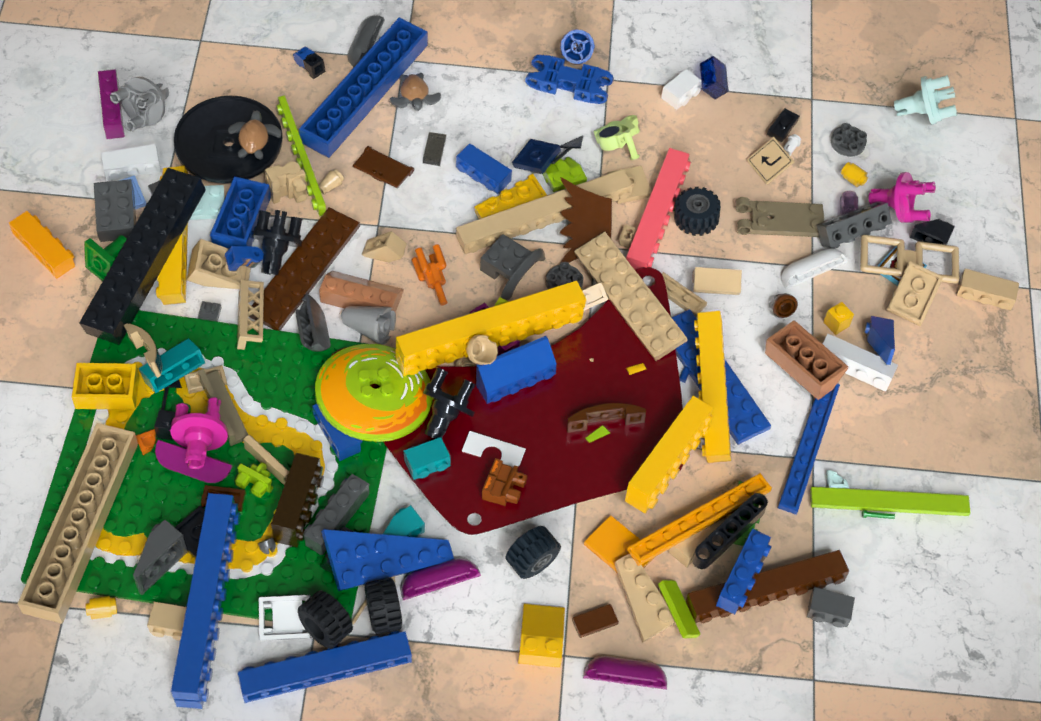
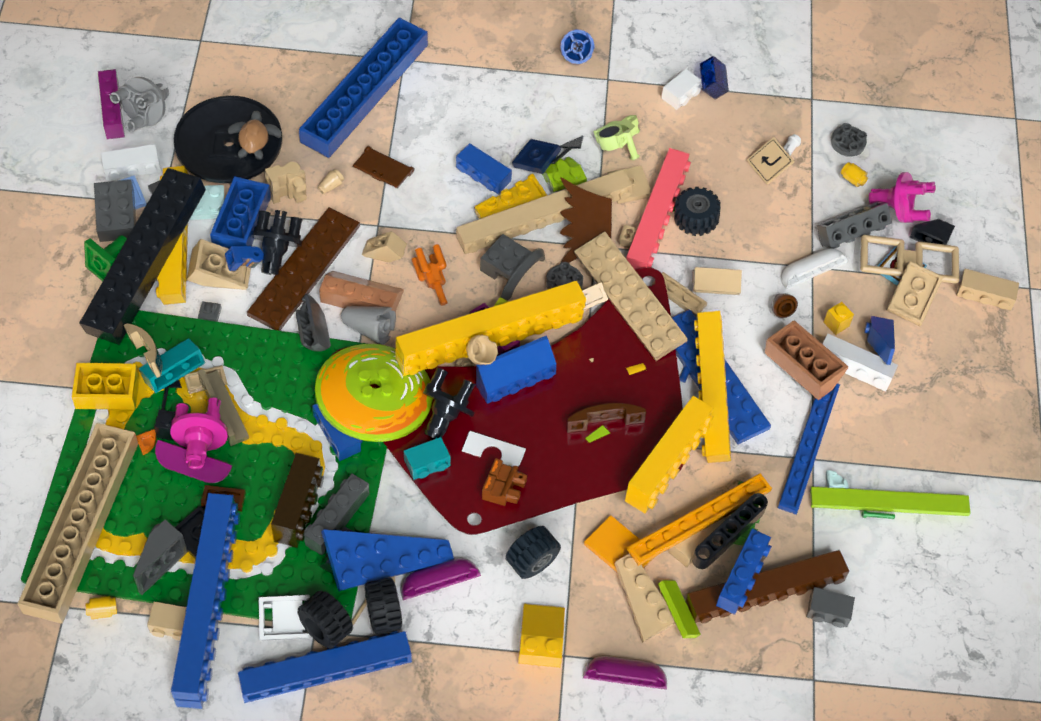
(42, 244): light orange brick -> none
(244, 322): tan fence -> none
(256, 475): lime hips -> none
(264, 456): tan tile -> none
(266, 545): dark grey hinge -> none
(302, 158): lime plate -> none
(310, 62): black leg -> none
(365, 38): dark grey brick -> none
(406, 523): teal slope -> none
(414, 91): animal -> none
(434, 149): clear smoke tile -> none
(569, 79): blue piece -> none
(595, 620): reddish brown tile -> none
(783, 125): black plate -> none
(787, 220): dark tan hinge -> none
(848, 202): clear purple brick -> none
(927, 100): light aqua piece -> none

